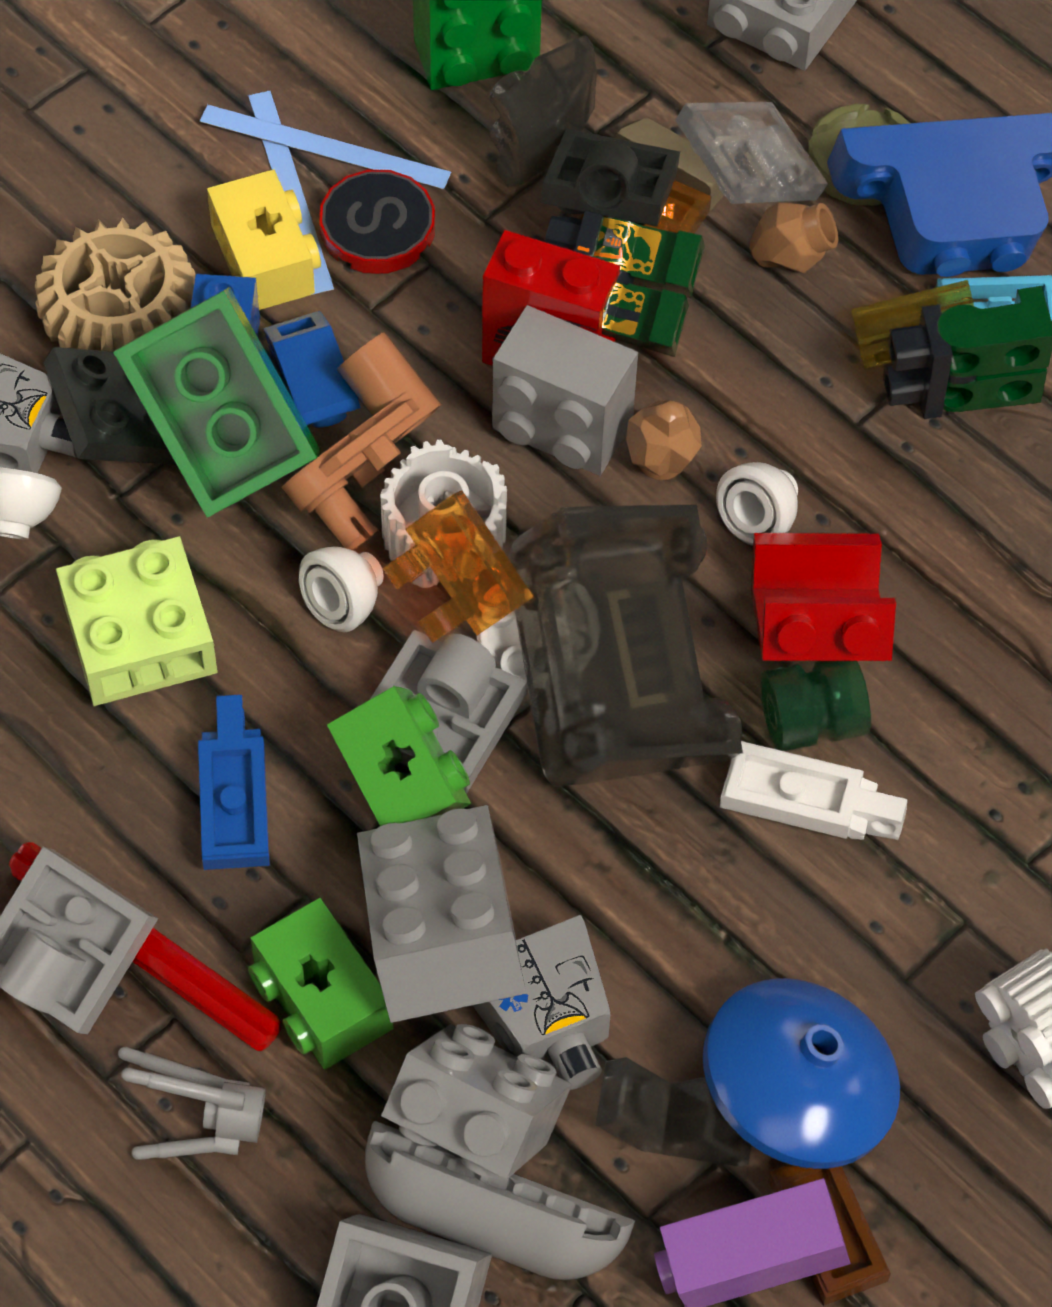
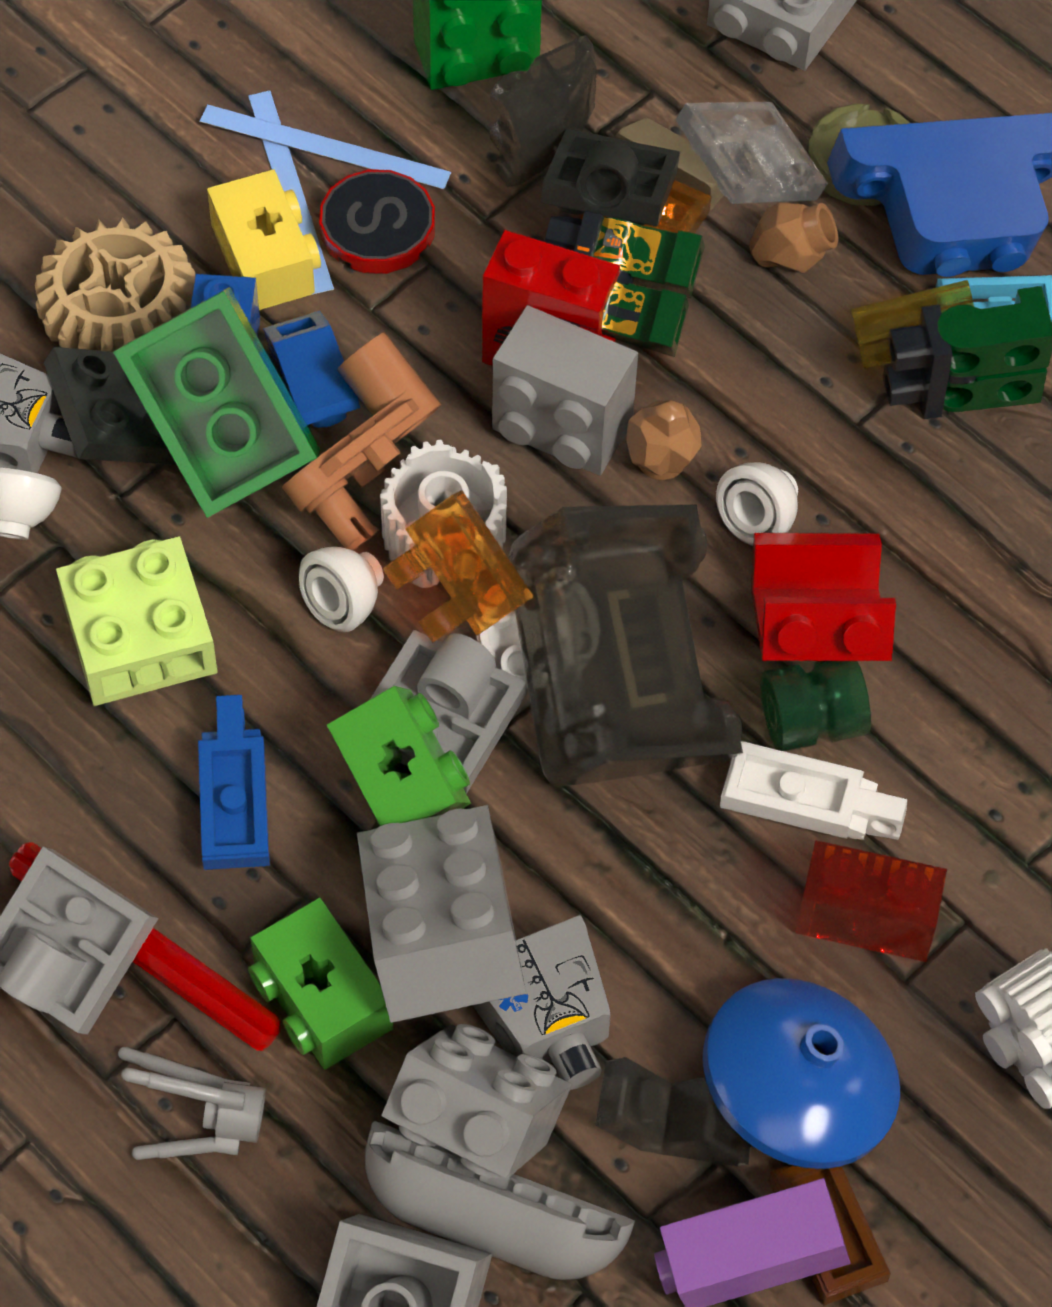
(871, 901): none -> clear red brick

